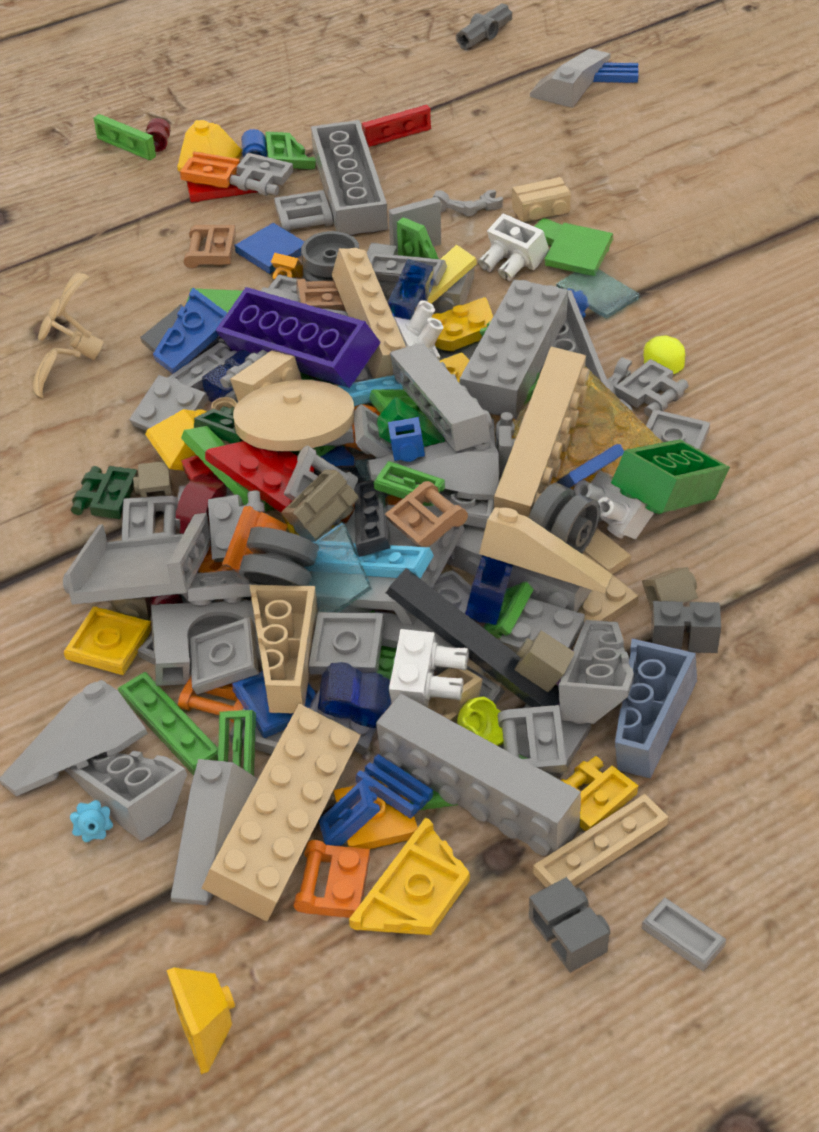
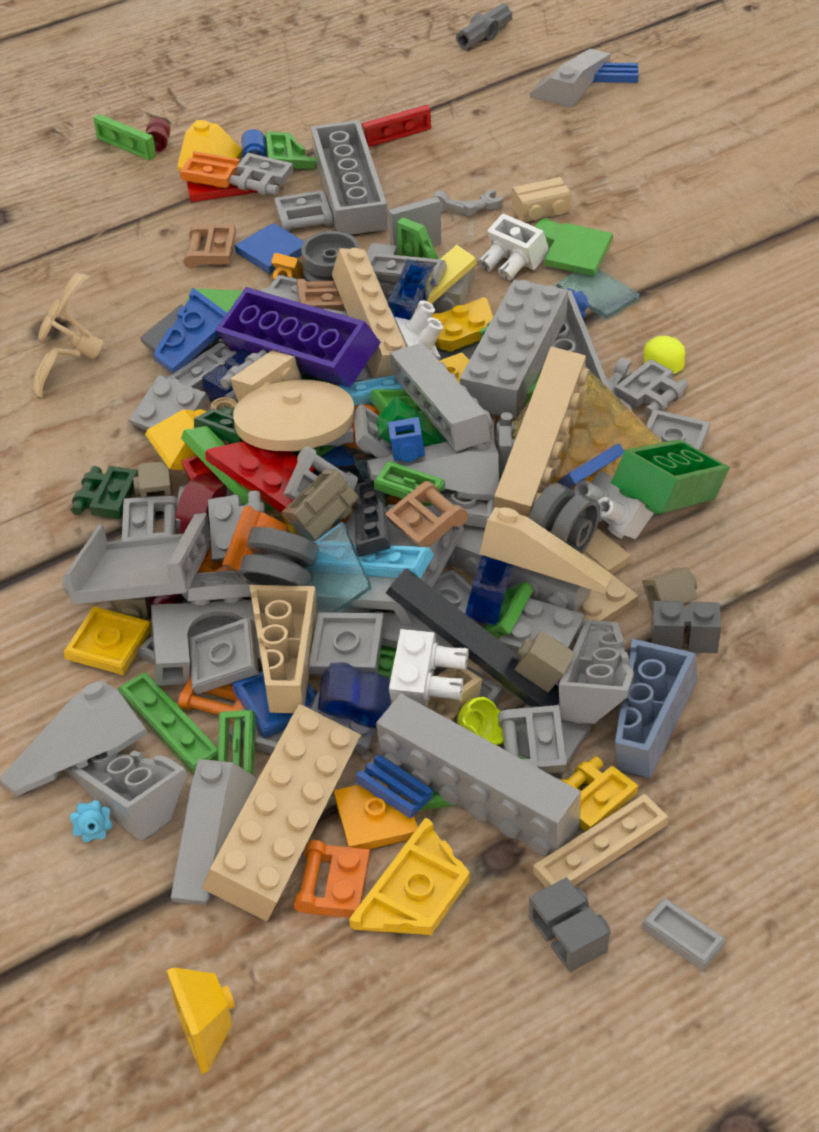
(336, 831): blue tile -> none

